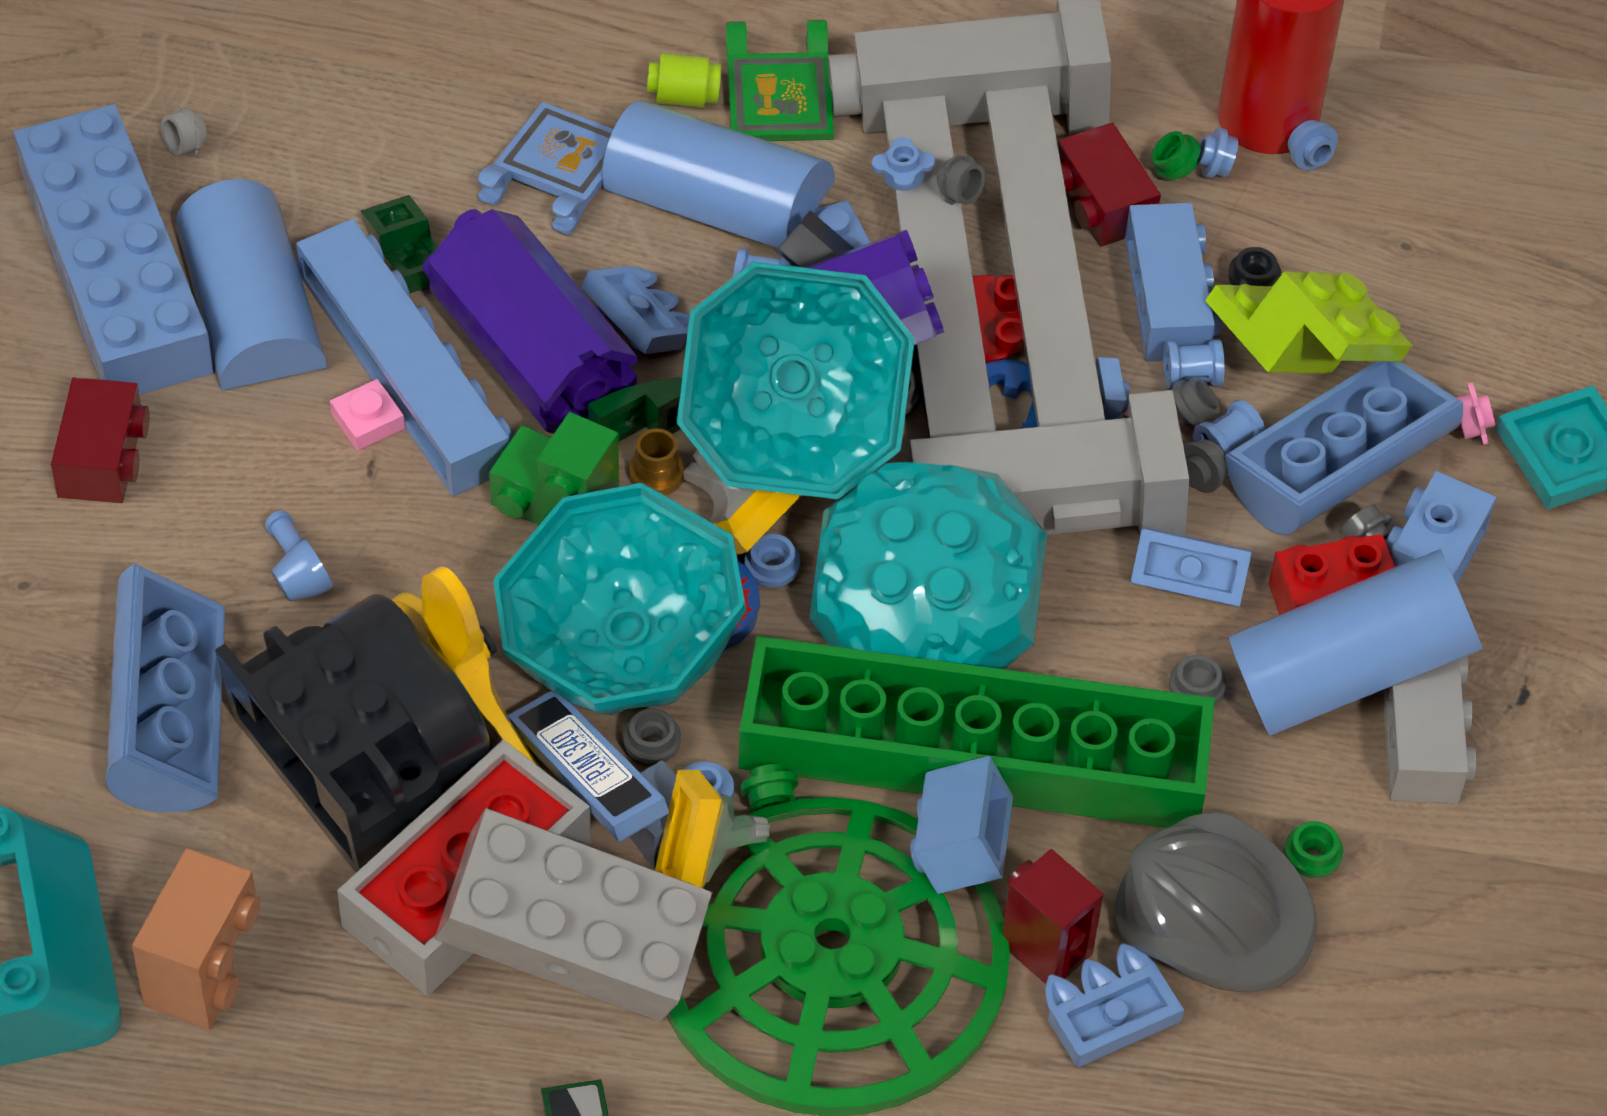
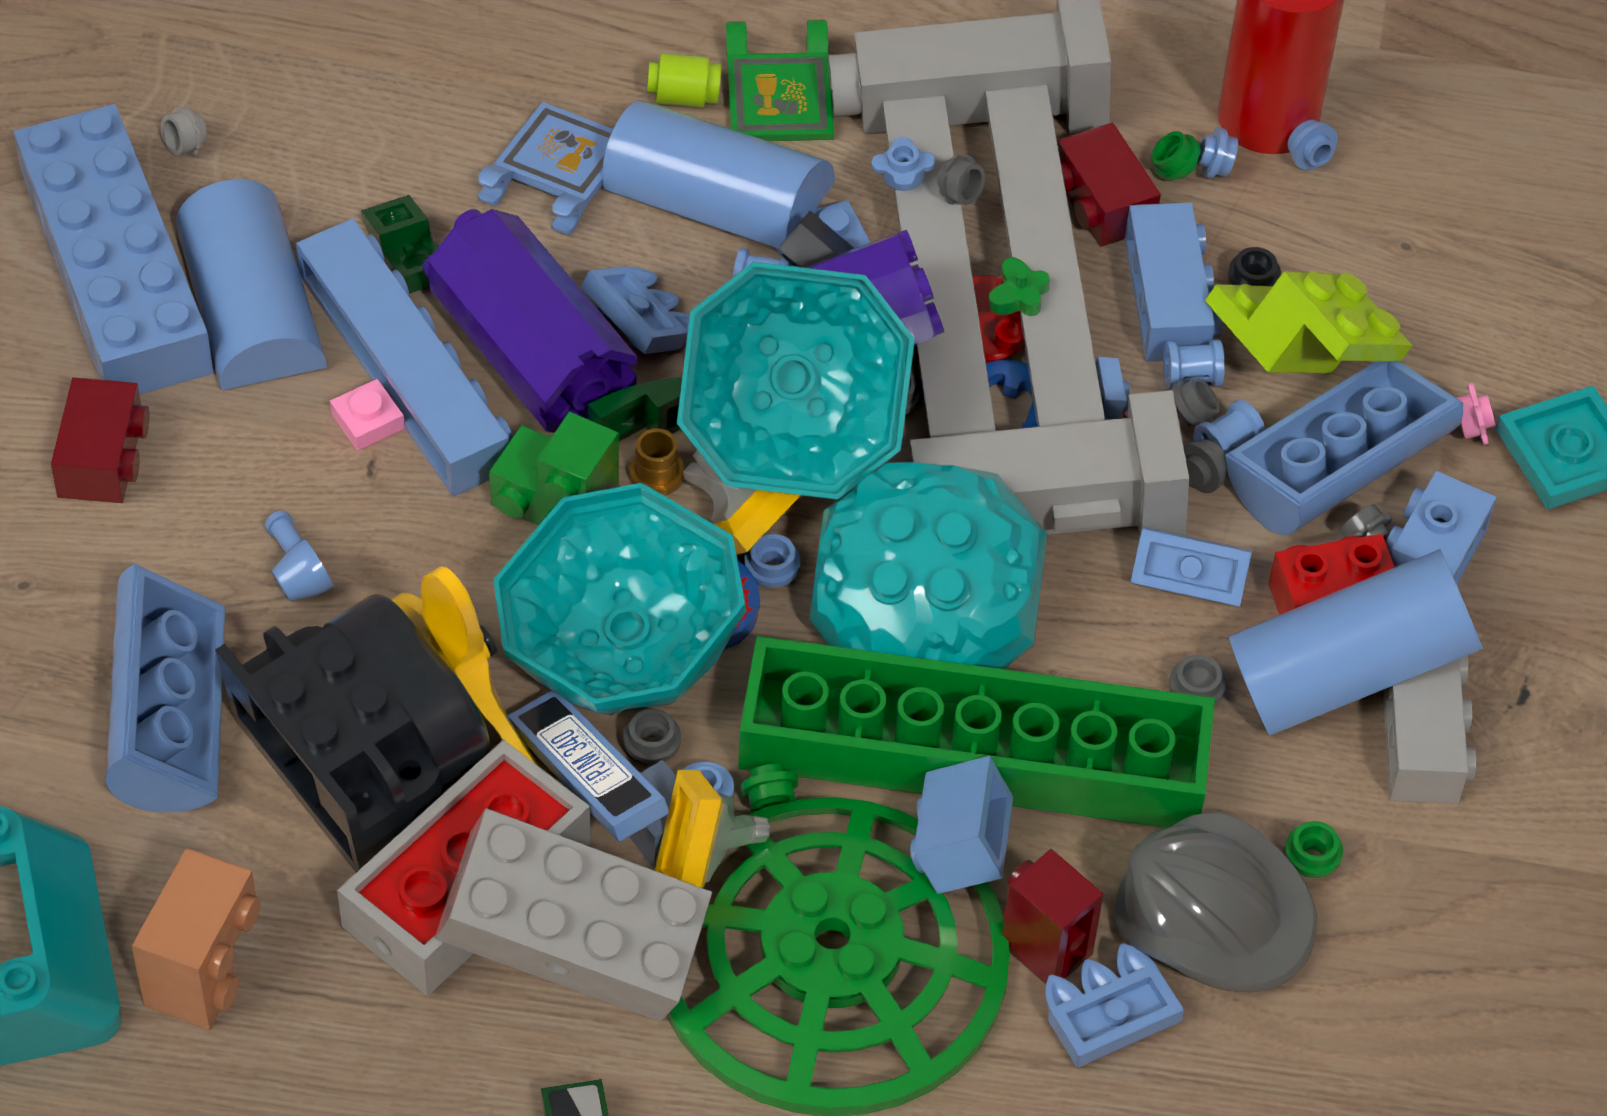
(1020, 289): none -> green piece

